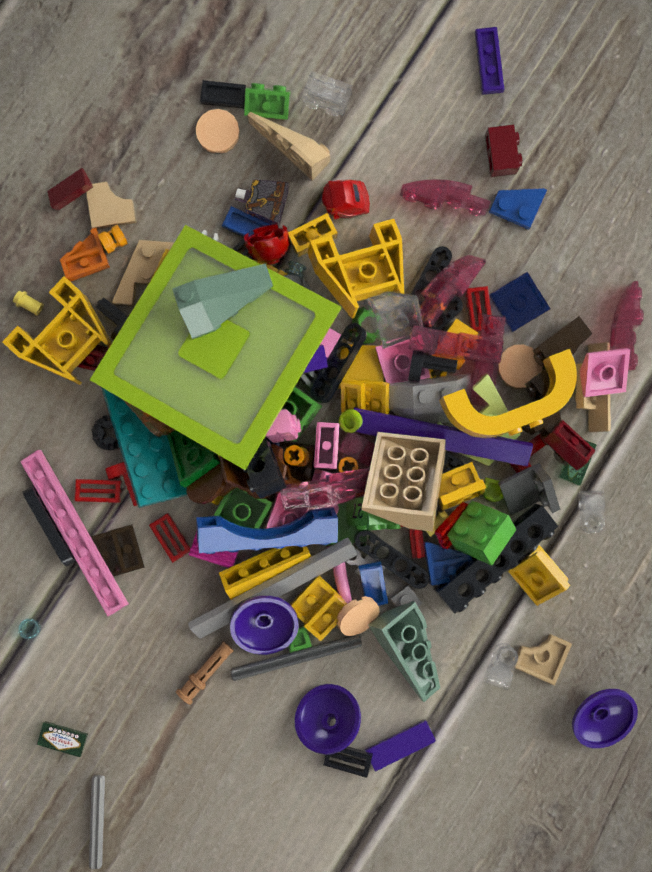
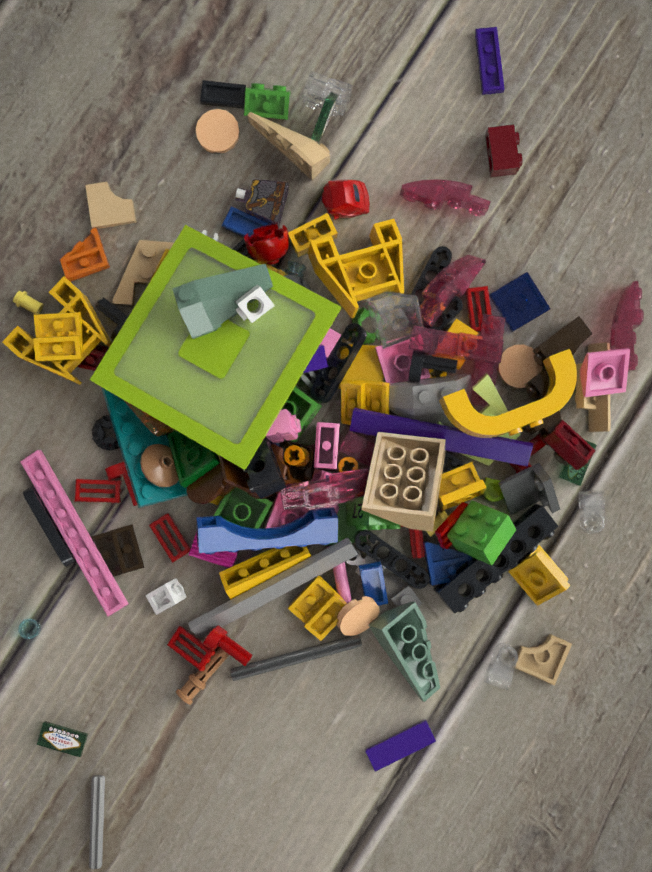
(58, 336): none -> yellow slope
(69, 189): dark red slope -> none
(108, 241): light orange wheel -> none
(154, 467): none -> medium nougat dish
(166, 596): none -> white bracket
(205, 658): none -> red tile
(219, 637): none -> red piece
(264, 304): none -> white brick
(267, 633): dark purple dish -> none
(301, 640): bright green tile -> none
(317, 711): dark purple dish -> none
(324, 116): none -> clear green tile
(347, 768): black tile -> none
(350, 420): lime tile -> none
(518, 205): blue wing -> none
(604, 718): dark purple dish -> none

